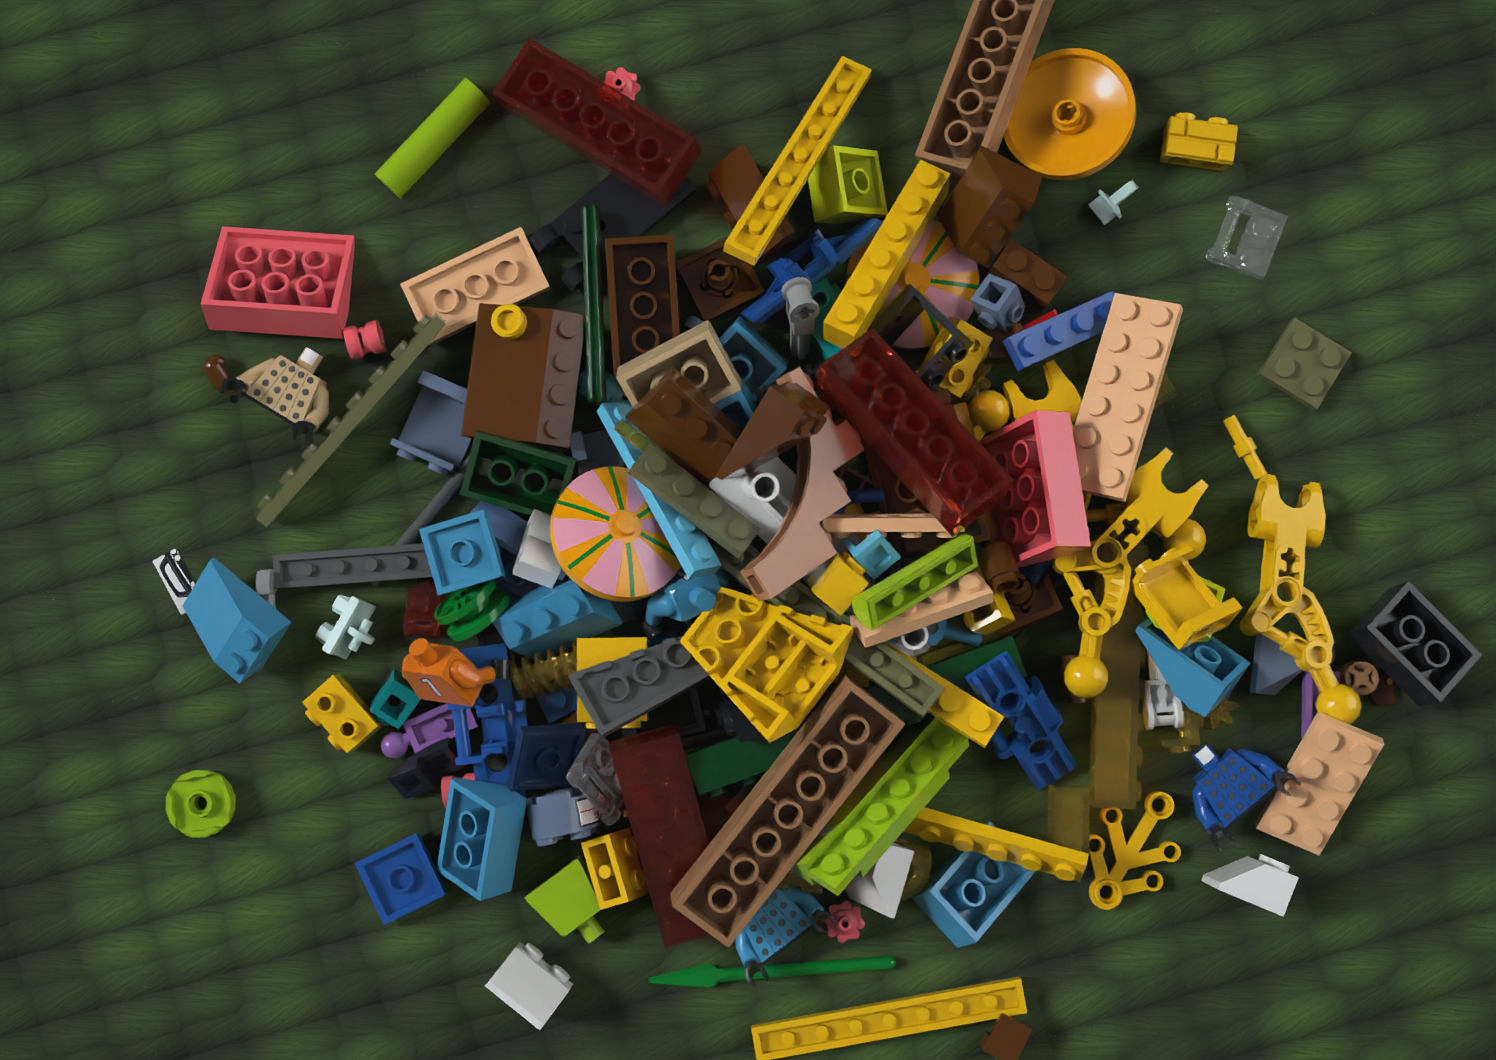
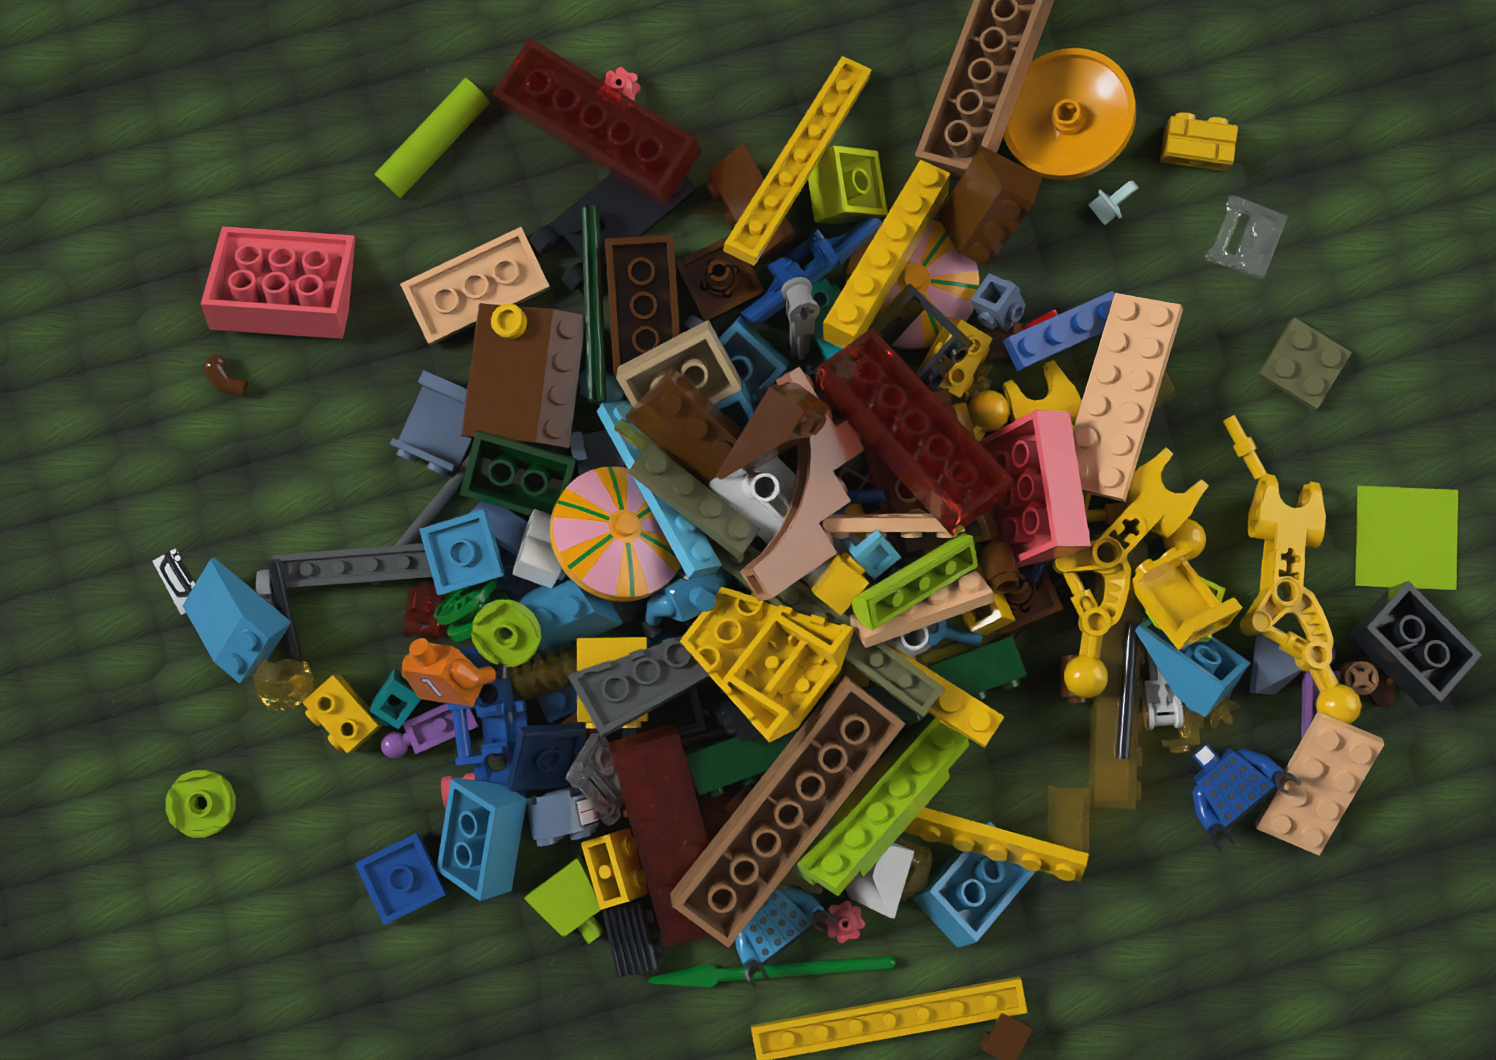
(283, 683): none -> clear yellow hair
(284, 607): none -> black bar
(286, 391): tan torso -> none
(339, 428): olive plate -> none
(350, 628): light aqua hips -> none
(364, 339): coral wheel -> none
(420, 770): black slope -> none
(500, 646): none -> lime plate
(530, 984): white slope -> none
(632, 938): none -> black brick
(1031, 716): blue piece -> none
(1032, 275): reddish brown brick -> none
(1127, 690): none -> black bar
(1128, 855): yellow plant -> none
(1256, 881): white slope -> none
(1406, 537): none -> lime piece

